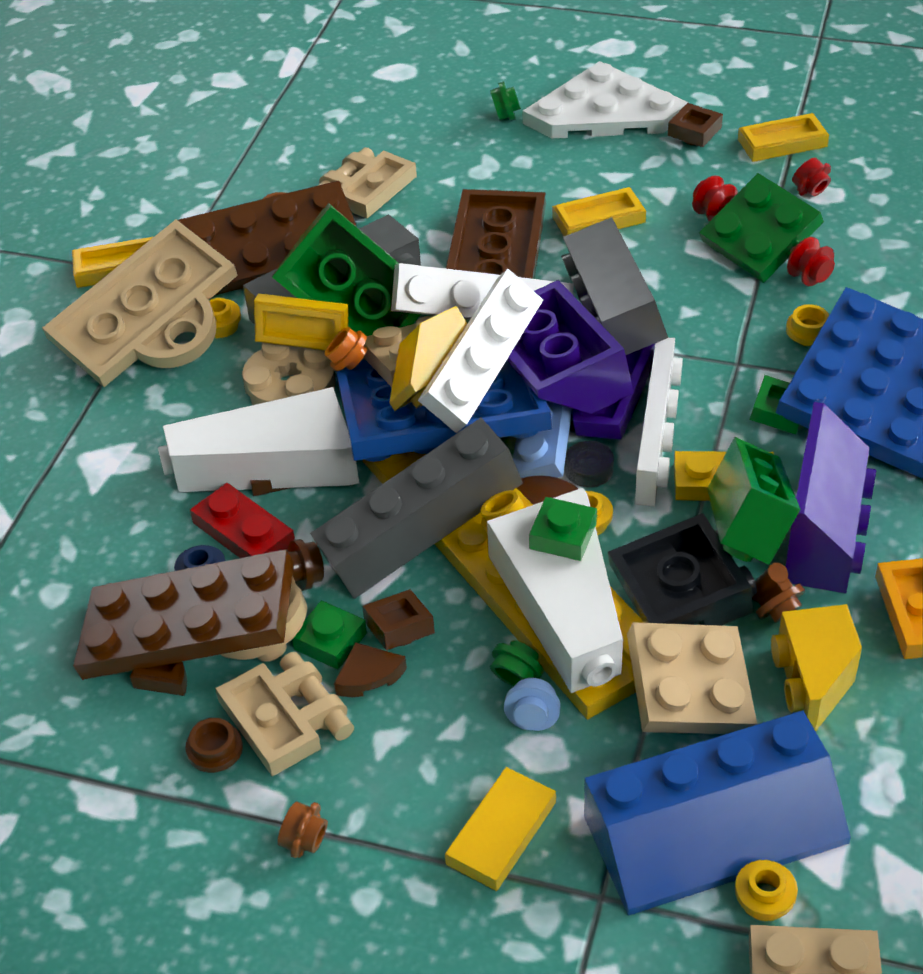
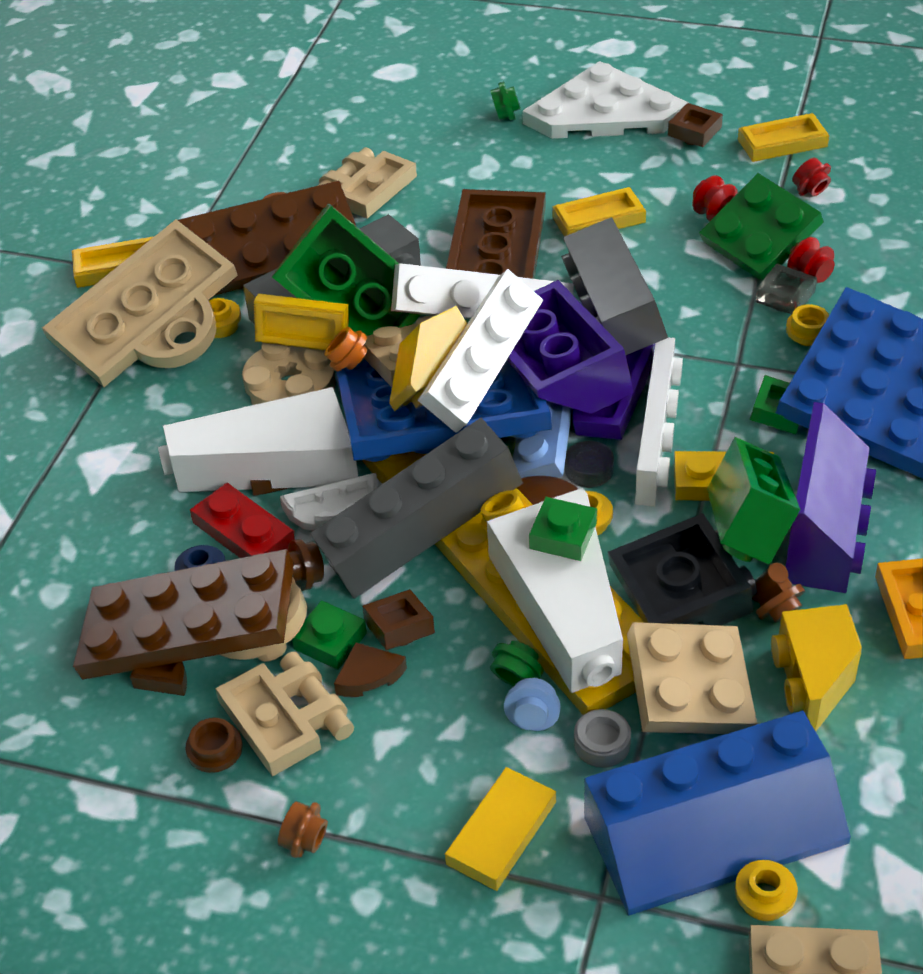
(320, 504): none -> white plate
(602, 738): none -> light grey tile
(785, 289): none -> clear smoke plate

